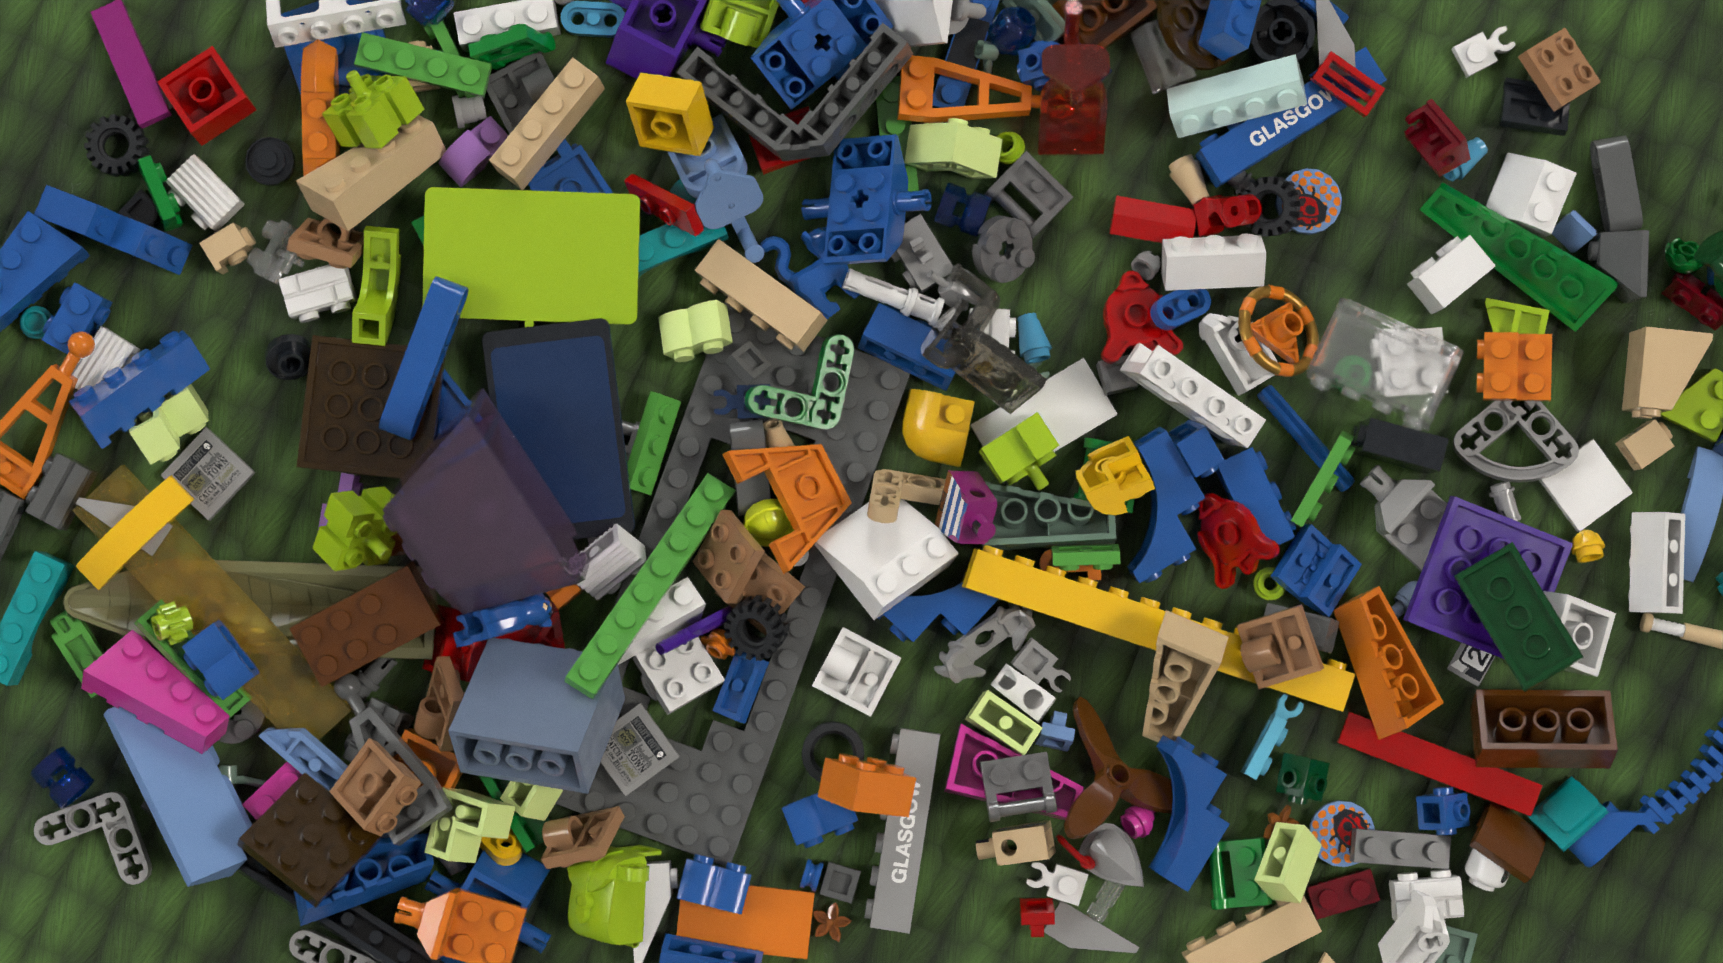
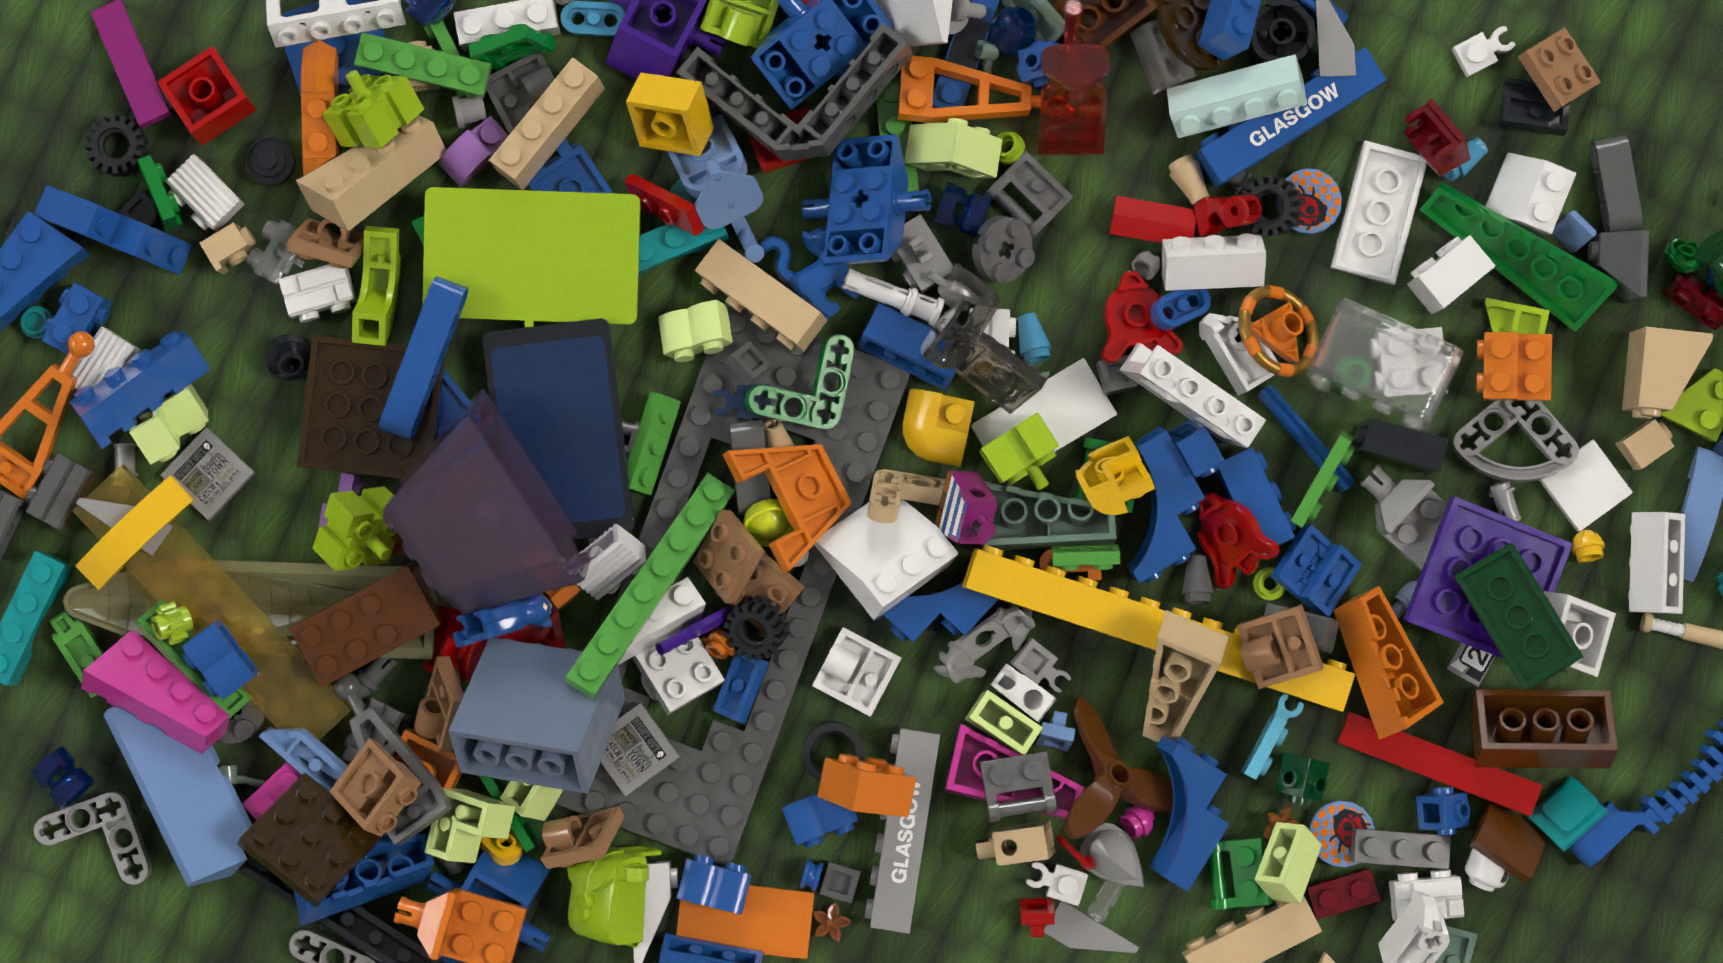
(125, 455): none -> light grey pin
(1197, 582): none -> dark grey cone
(1324, 68): red tile -> none
(1379, 212): none -> white tile

